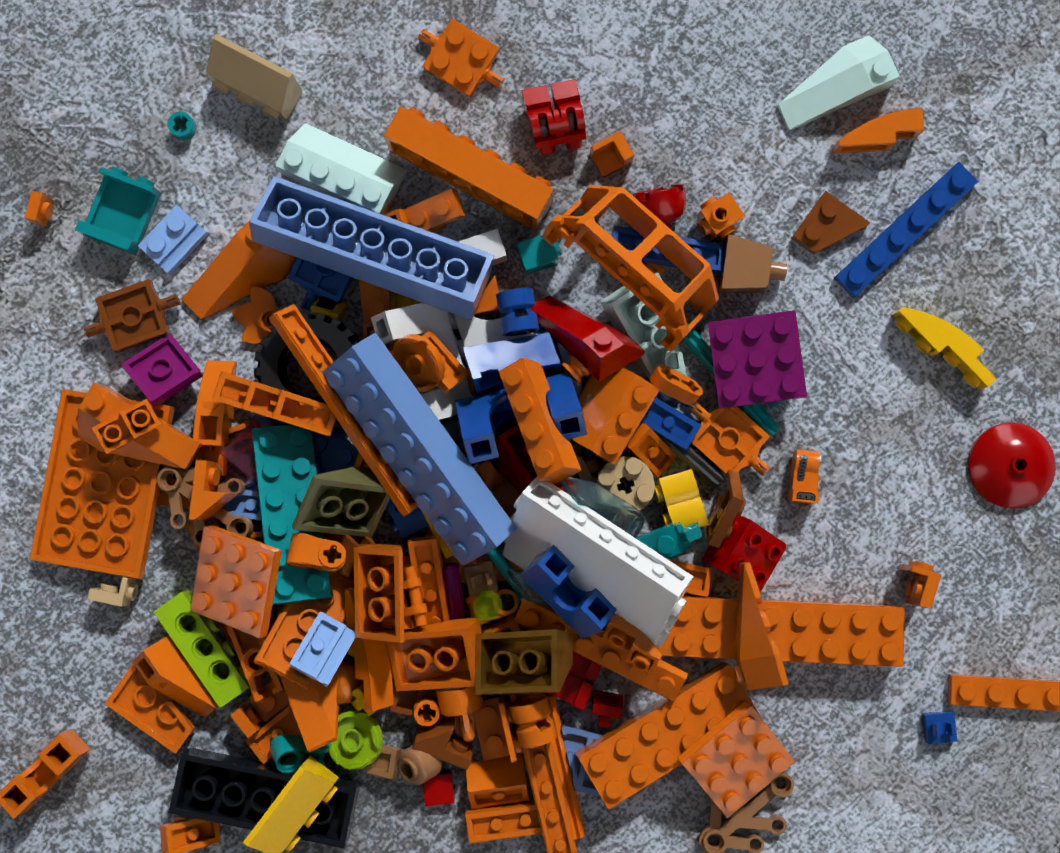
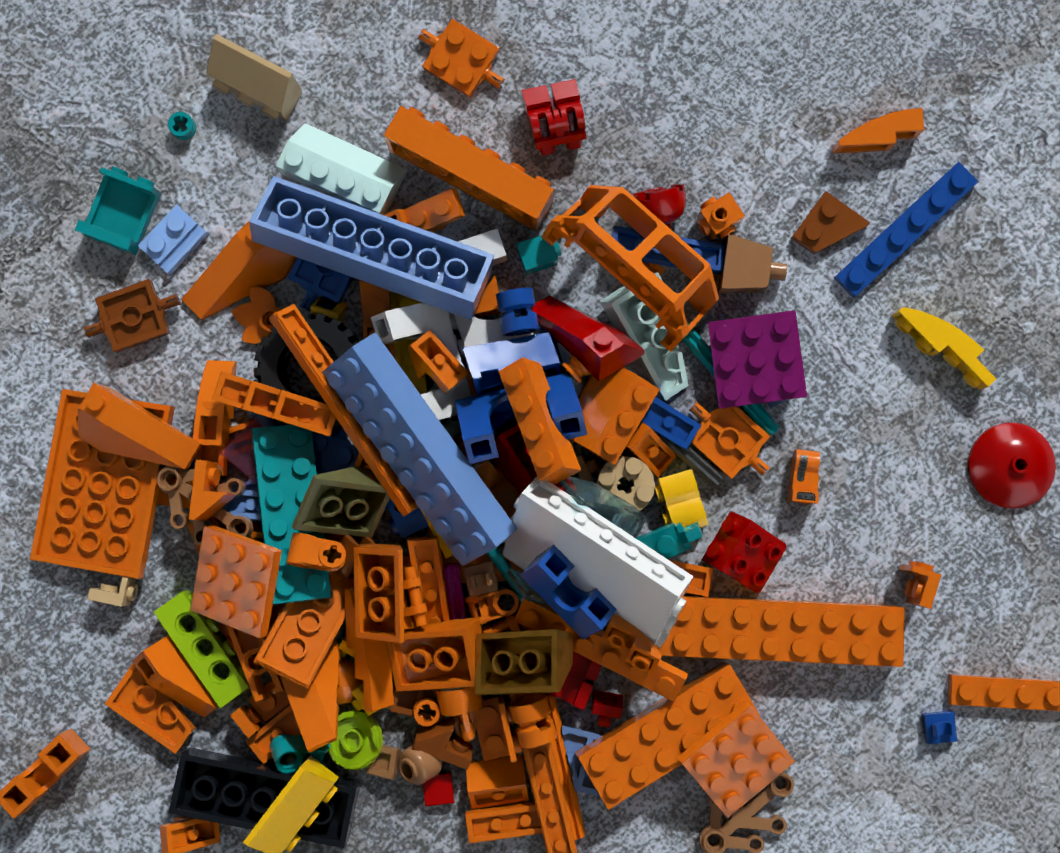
(39, 209): orange plate -> none
(126, 426): orange slope -> none
(162, 370): magenta plate -> none
(323, 649): light blue plate -> none
(419, 361): orange tile -> none
(487, 605): clear neon green plate -> none
(611, 154): orange panel -> none
(676, 385): orange beam -> none
(725, 510): dark orange wing -> none
(756, 656): orange wedge -> none
(844, 79): light aqua wedge -> none

